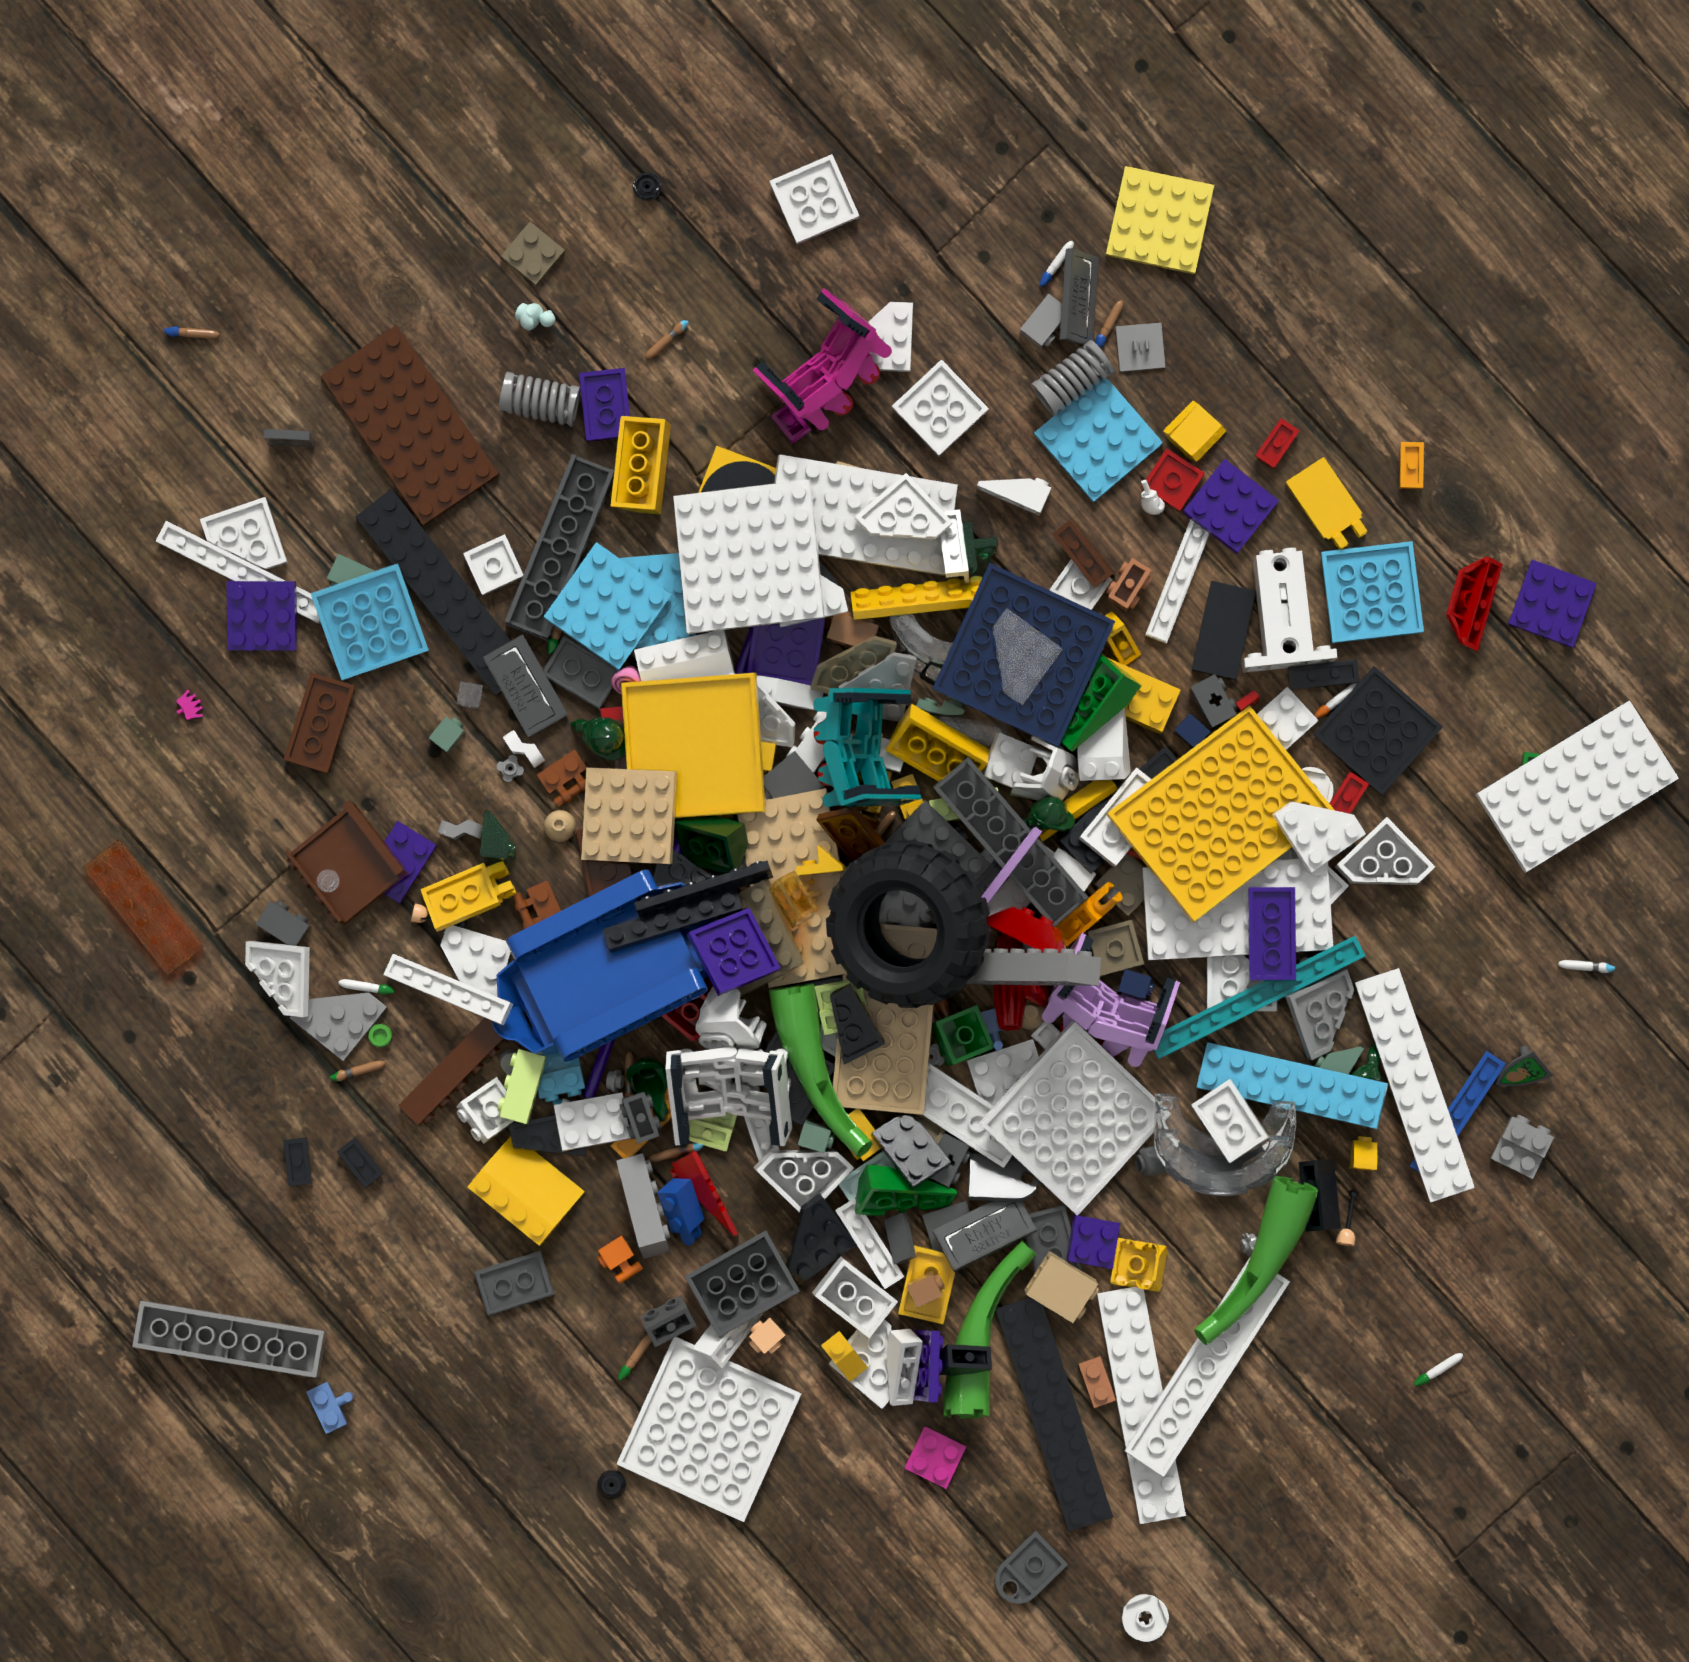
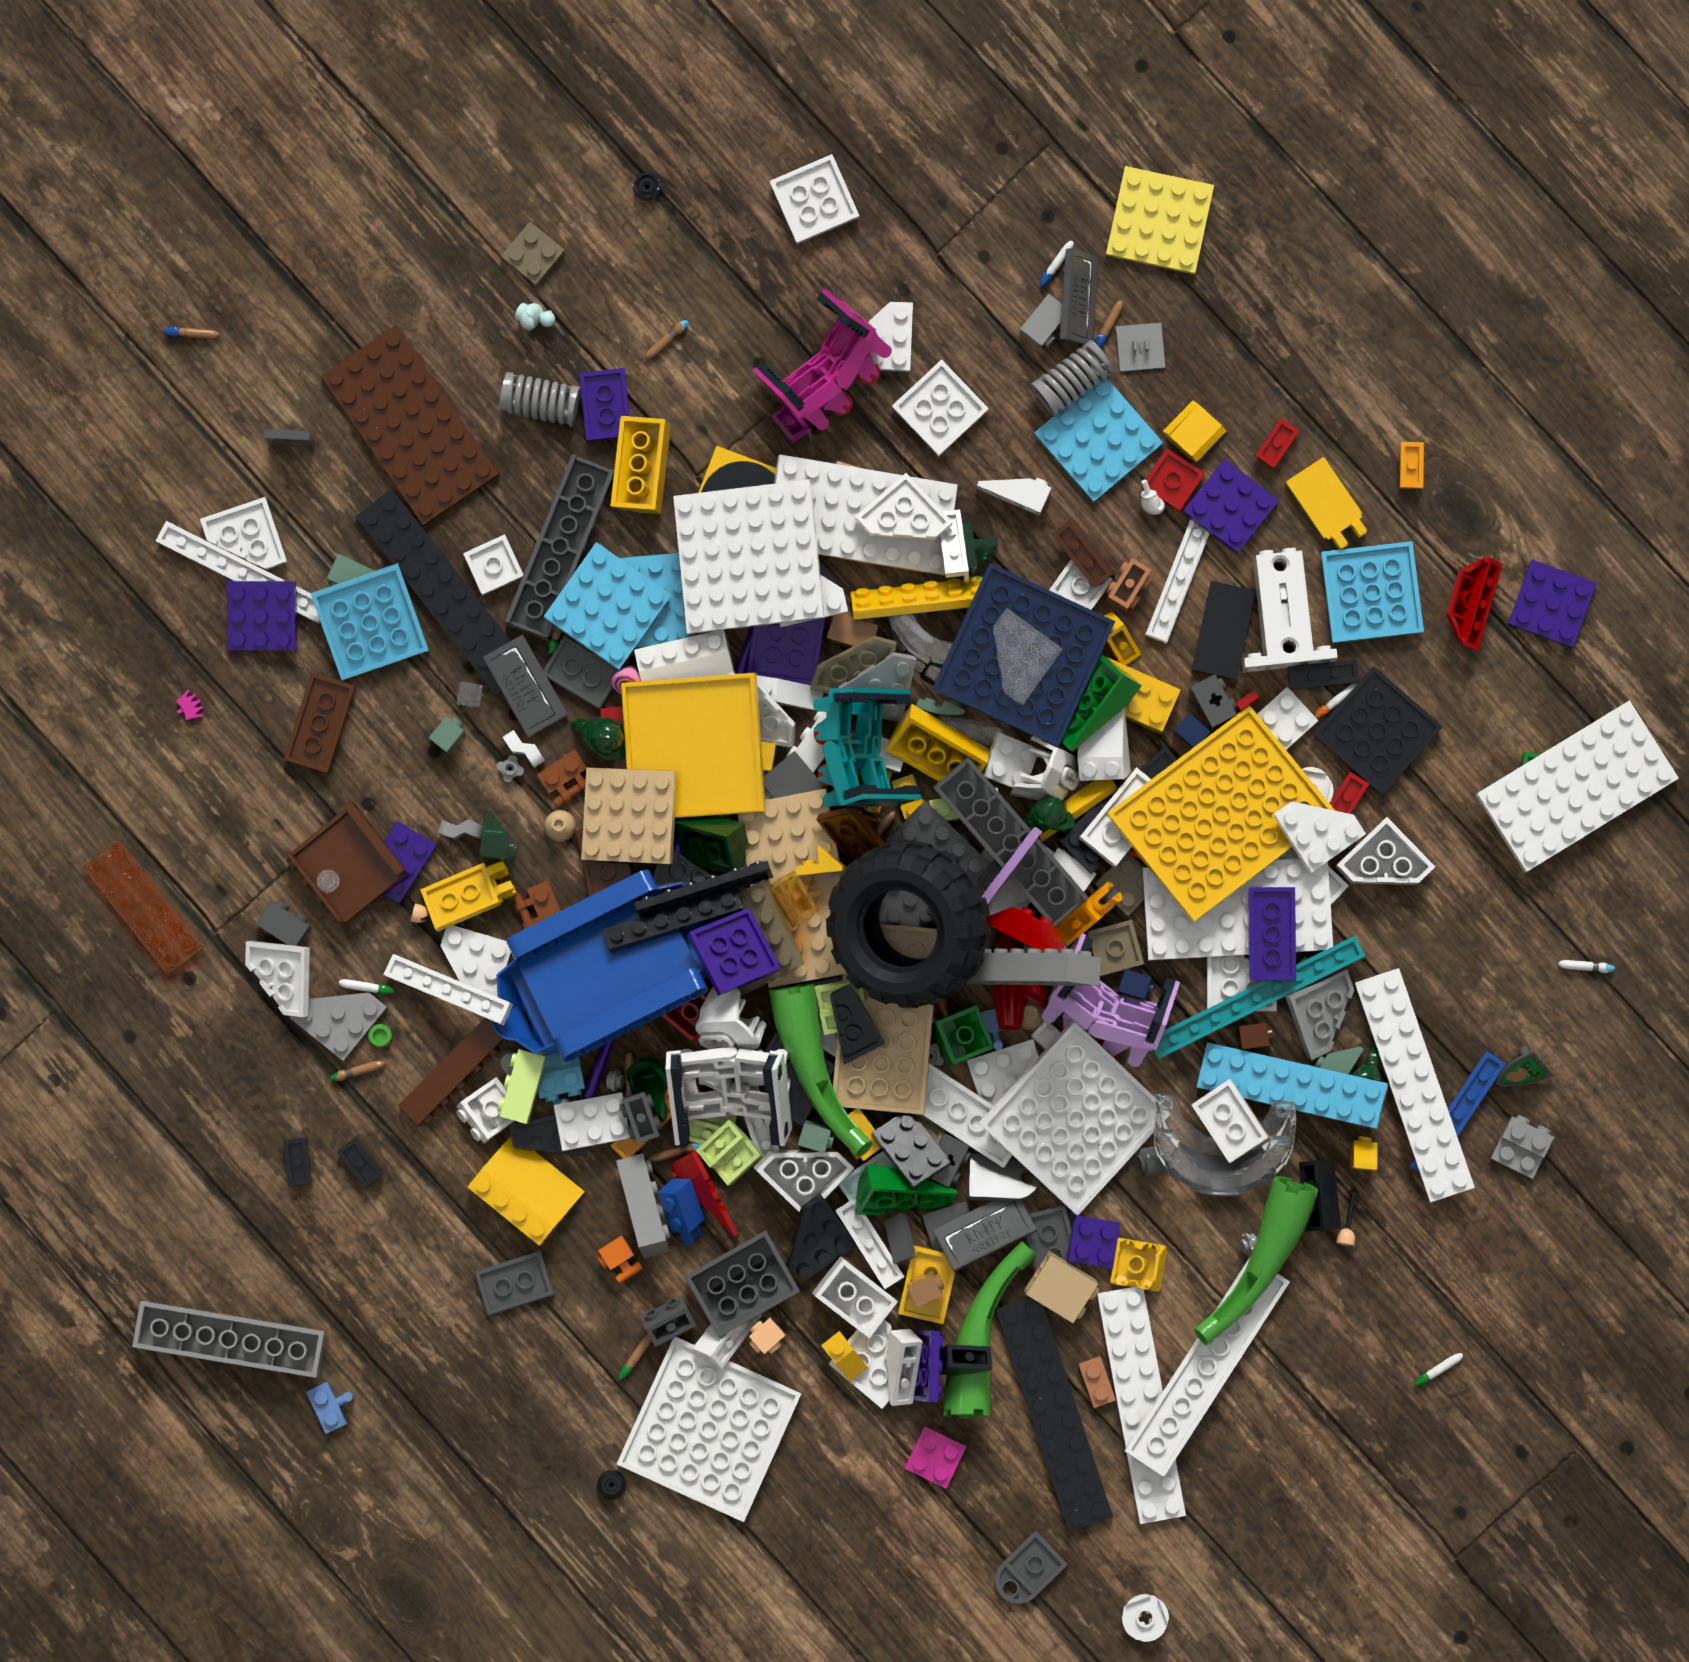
(729, 1152): none -> yellowish green slope
(1254, 1036): none -> reddish brown brick

